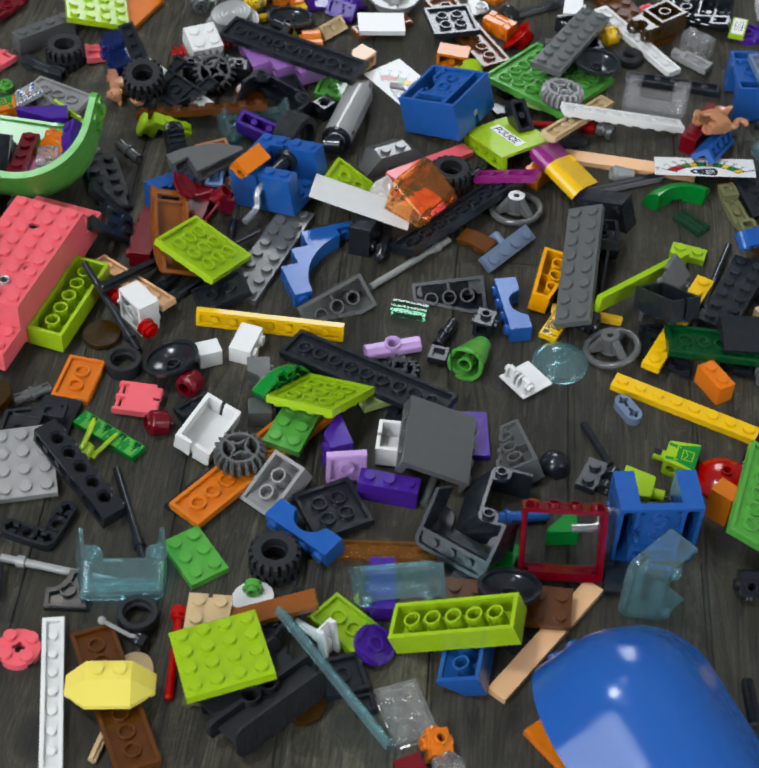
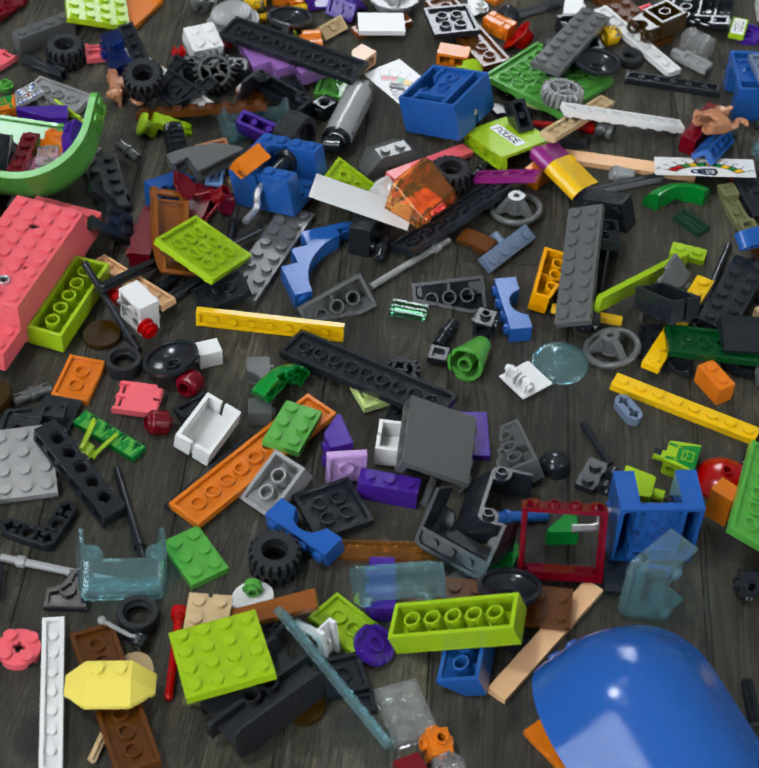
(241, 459): dark grey gear -> none
(246, 343): white brick -> none
(320, 395): lime plate -> none
(392, 346): lavender piece -> none
(549, 331): yellow tile -> none
(655, 101): clear windscreen -> none

